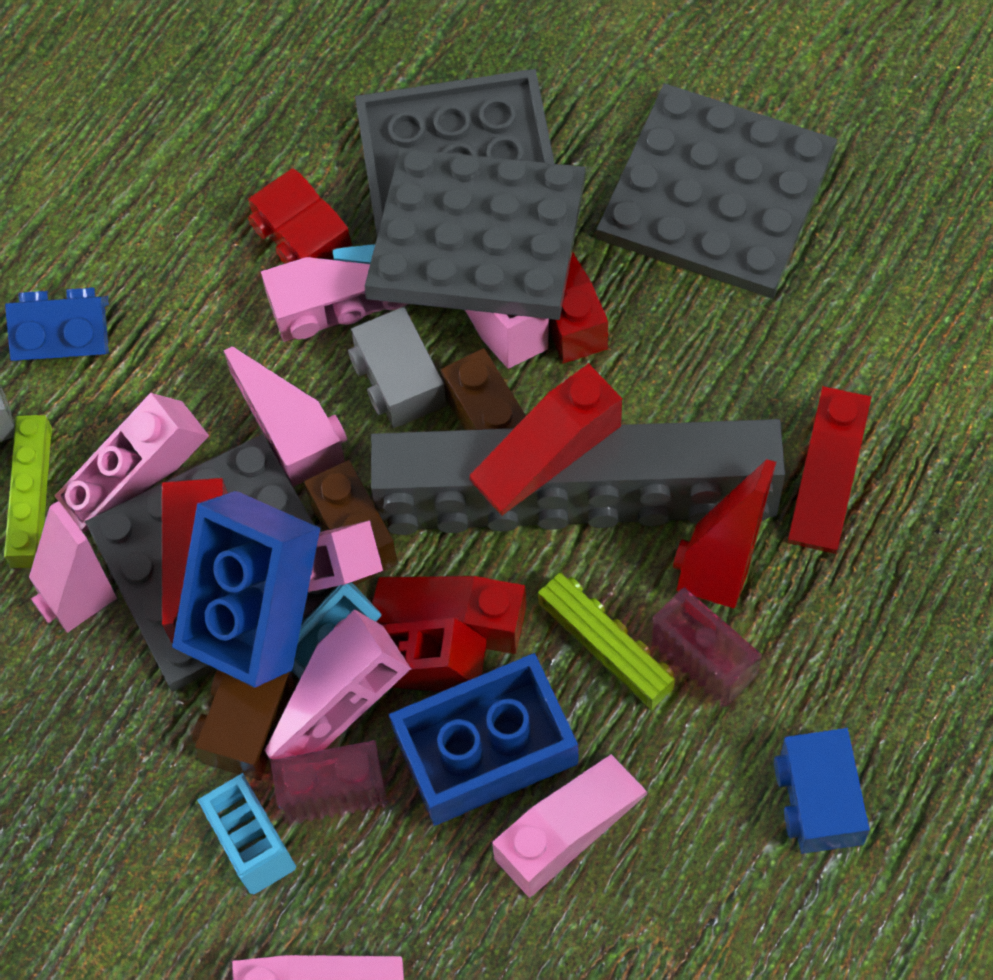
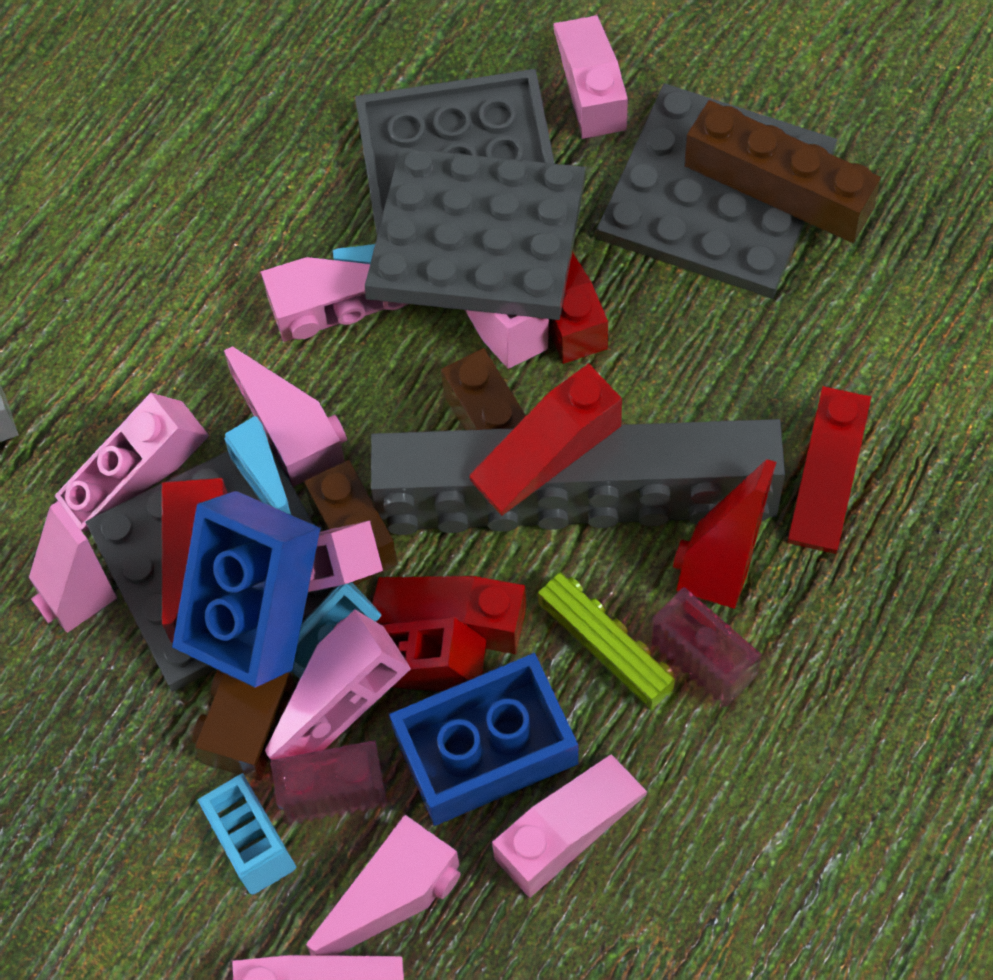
(27, 489): lime piece -> none
(57, 327): blue bracket -> none
(254, 460): none -> medium azure slope
(297, 219): red brick -> none
(392, 887): none -> bright pink slope
(398, 368): light grey brick -> none
(592, 77): none -> bright pink slope
(781, 170): none -> reddish brown brick
(822, 791): blue brick -> none

